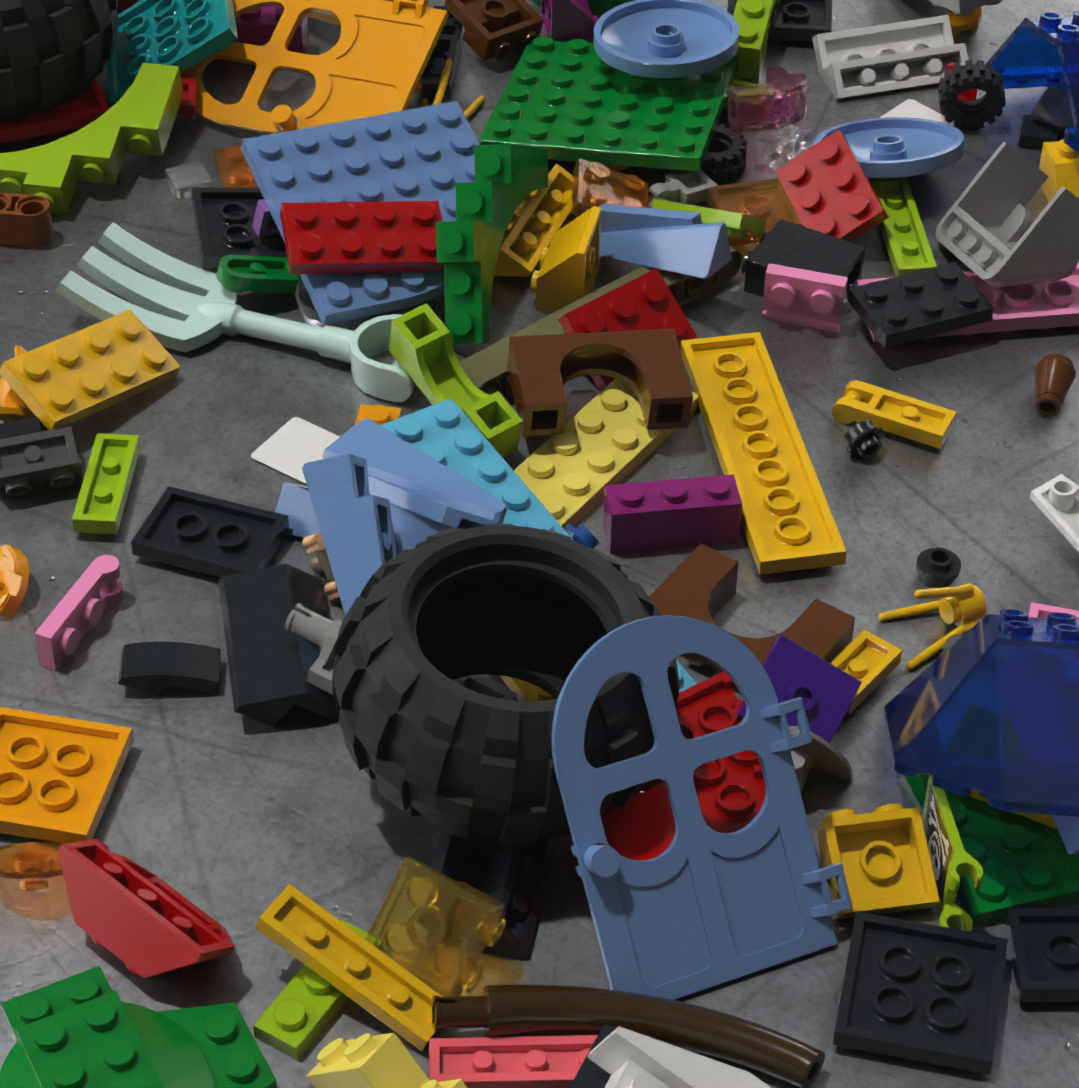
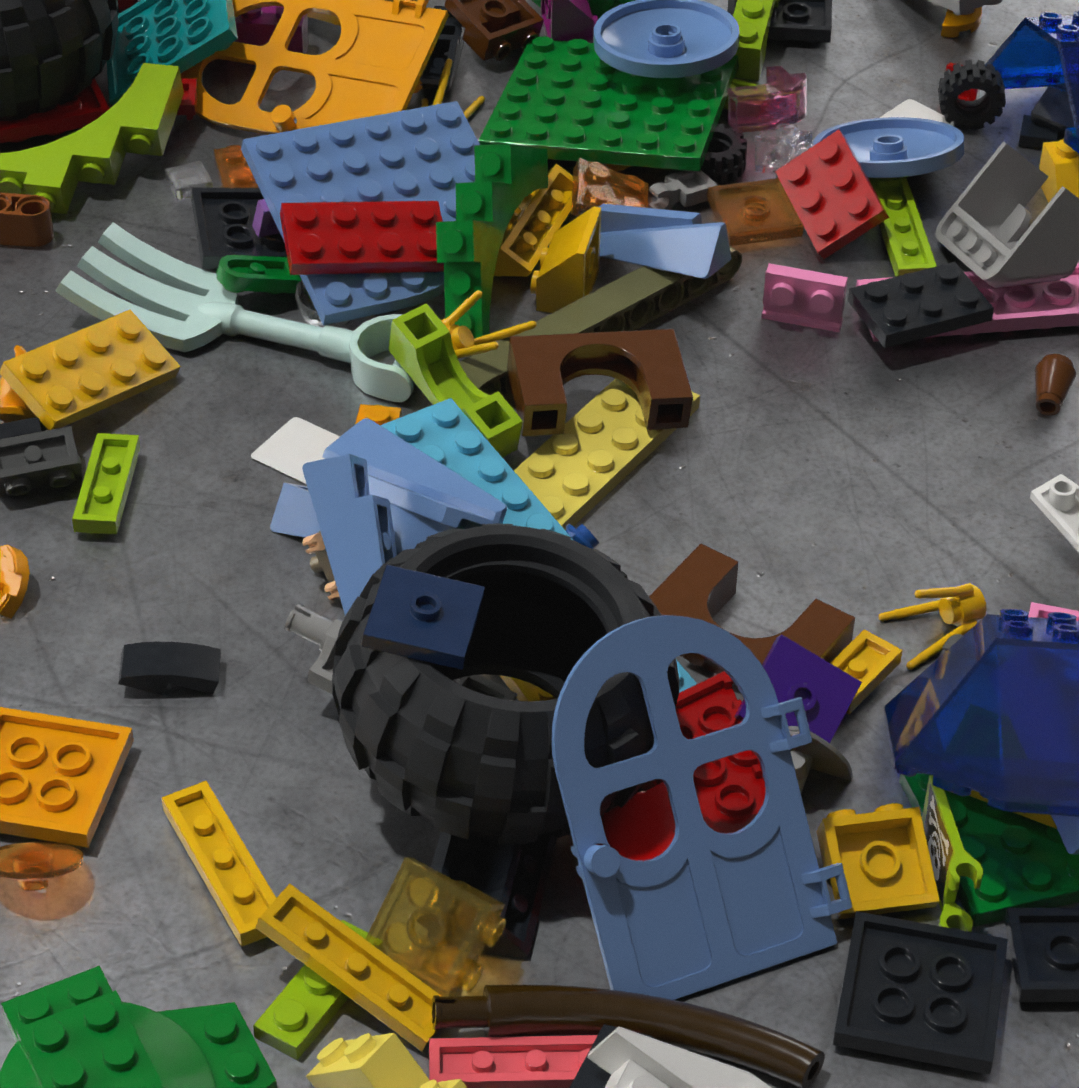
(79, 611): bright pink plate -> none
(137, 912): red wedge -> none
(209, 534): black plate -> none
(220, 858): none -> yellow plate
(263, 658): black slope -> none
(423, 617): none -> dark blue plate
(463, 339): none -> yellow plant
(635, 306): red plate -> none
(672, 513): magenta brick -> none
(736, 223): lime plate -> none
(761, 445): yellow plate -> none
(802, 249): black brick -> none
(864, 439): black plate -> none
(887, 56): white slope -> none
(894, 413): yellow plate -> none
(938, 567): black plate -> none

